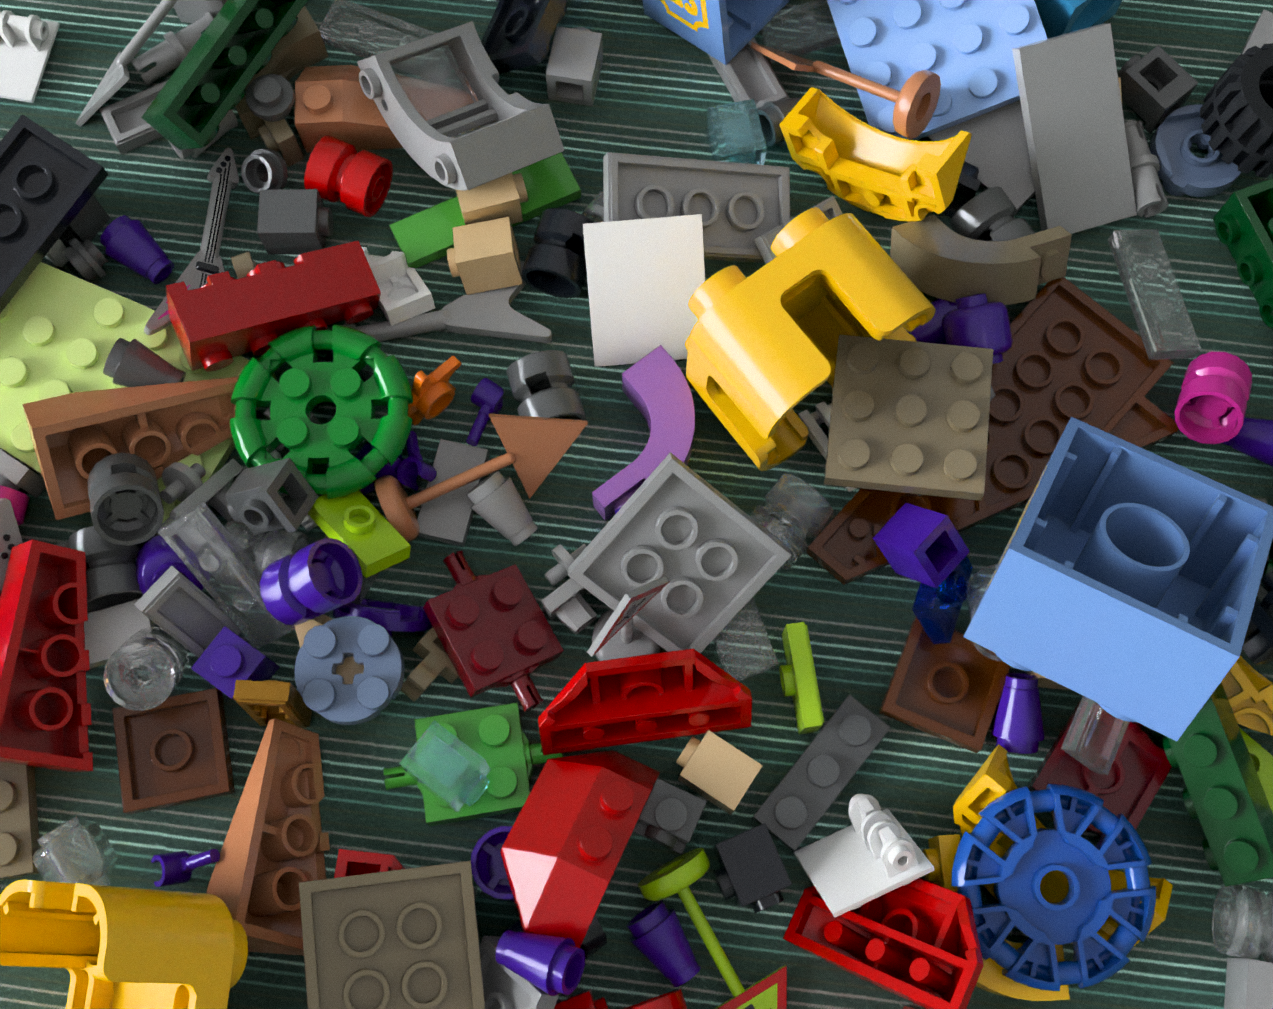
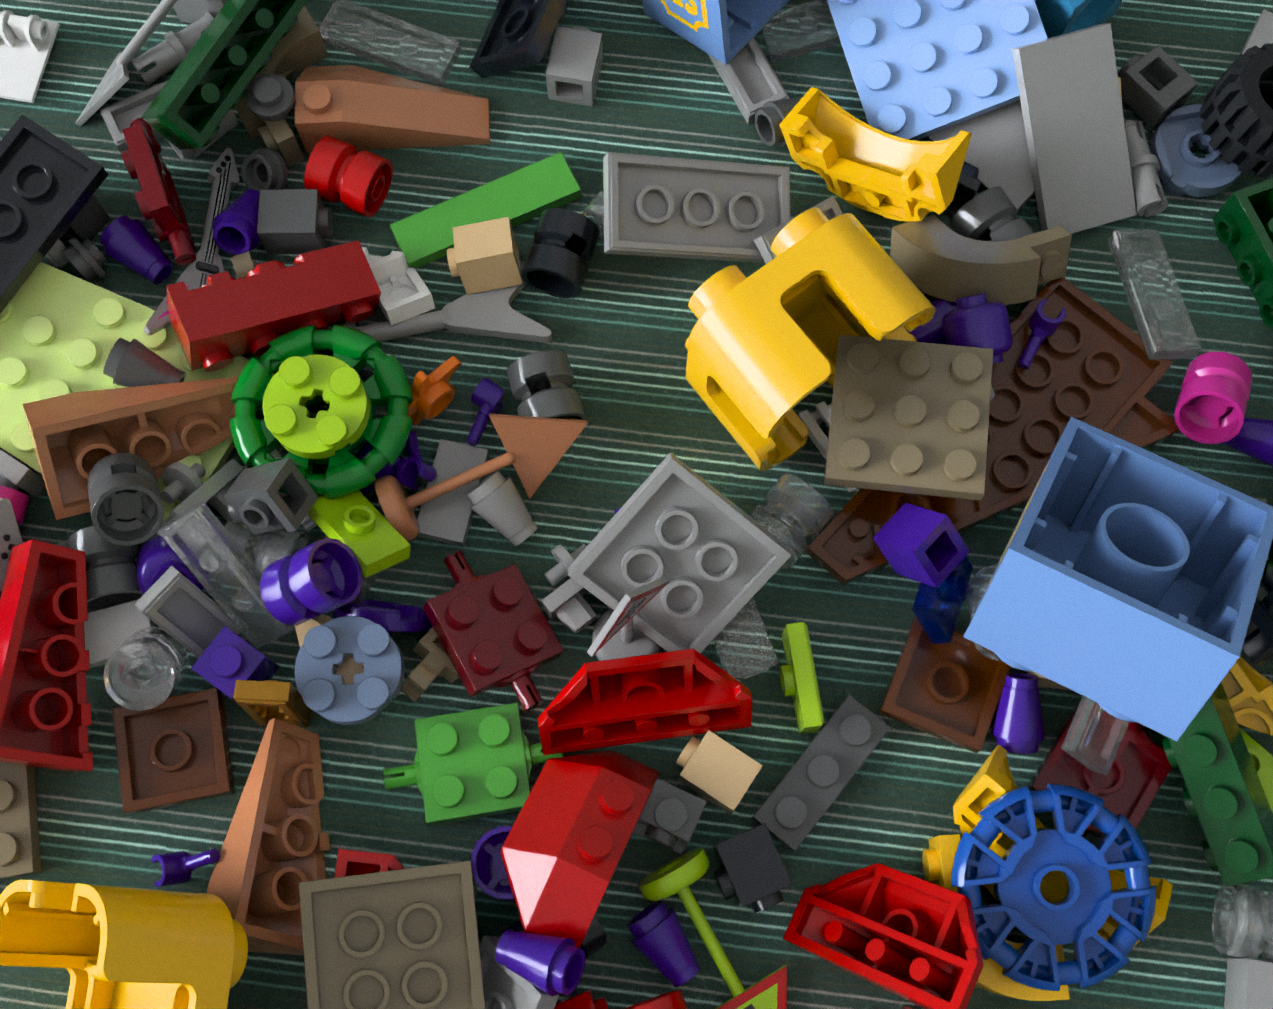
(75, 854): clear head -> none
(158, 192): none -> dark red plate
(237, 224): none -> dark purple cone
(300, 381): none -> lime plate
(447, 767): clear light blue brick -> none
(453, 114): light grey window -> none
(494, 200): tan brick -> none
(642, 285): white sticker -> none
(667, 405): medium lavender arch -> none
(736, 133): clear light blue brick -> none
(863, 858): white hinge -> none
(913, 103): nougat piece -> none
(1041, 328): none -> dark purple hand

